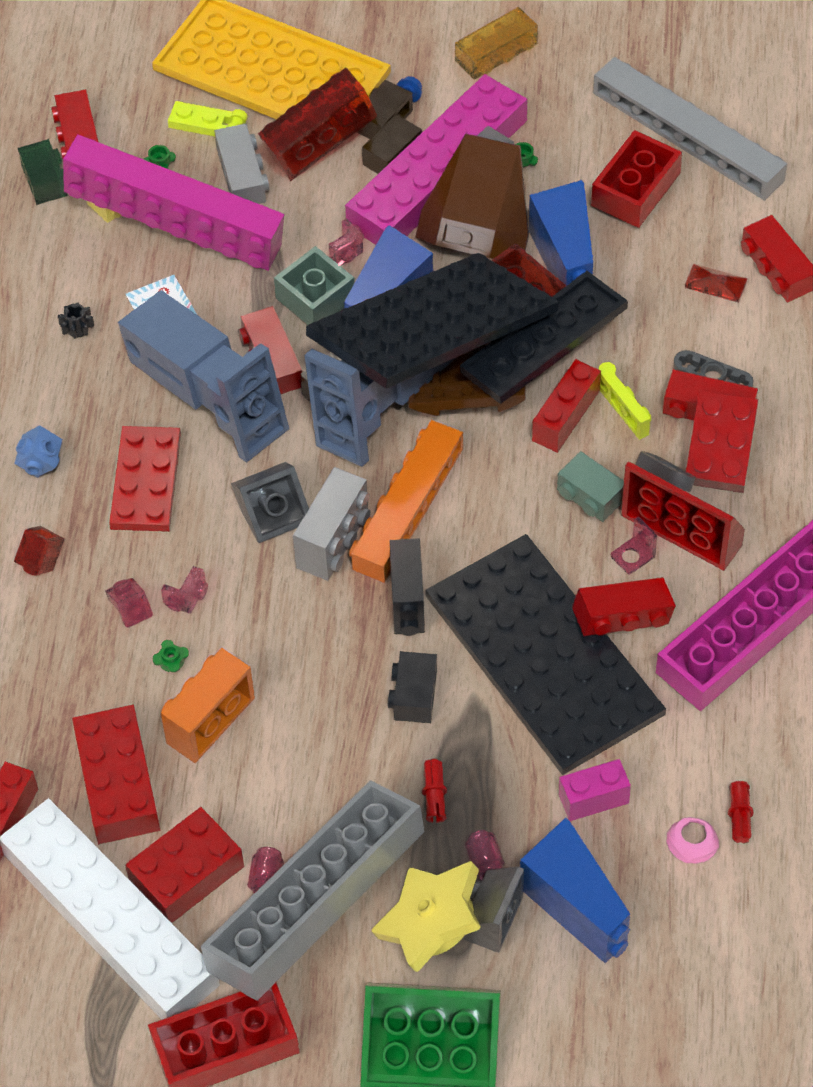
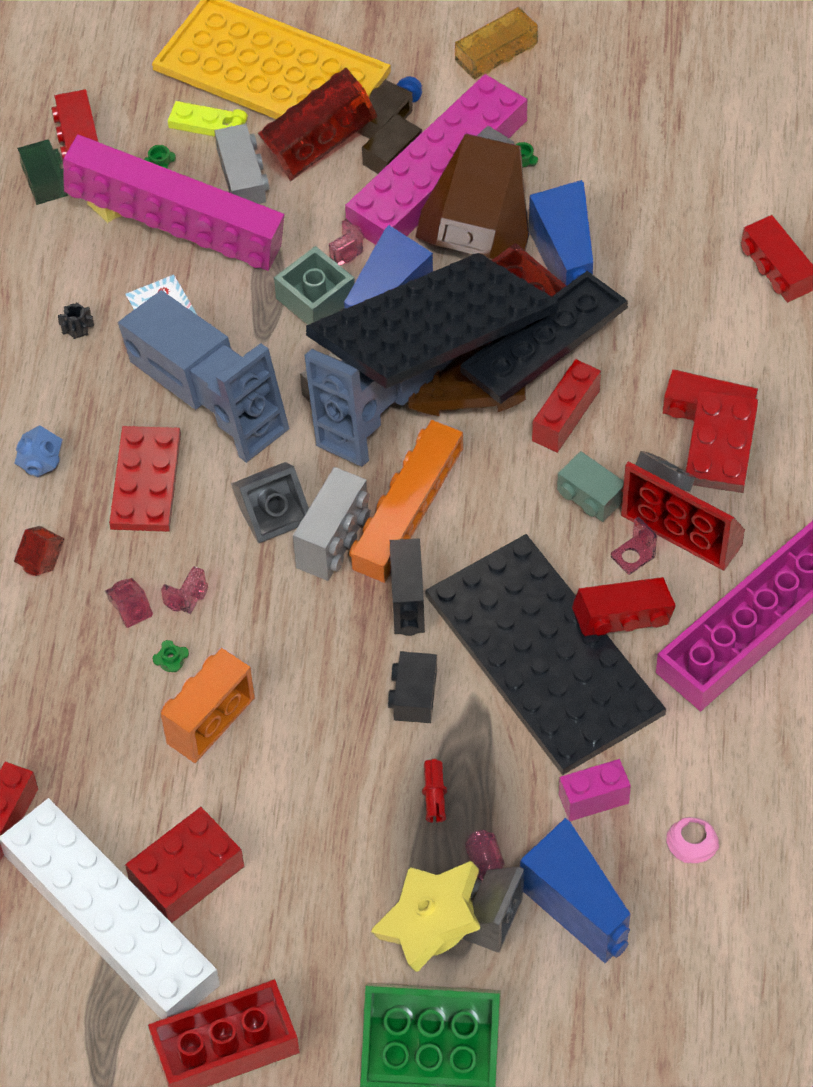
(115, 774): red brick -> none
(264, 866): clear pink brick -> none
(265, 328): brick -> none
(312, 890): light grey brick -> none
(624, 401): neon yellow plate -> none
(636, 178): red brick -> none
(690, 128): light grey brick -> none
(707, 364): dark grey beam -> none
(716, 283): clear red slope -> none
(740, 811): red axle -> none

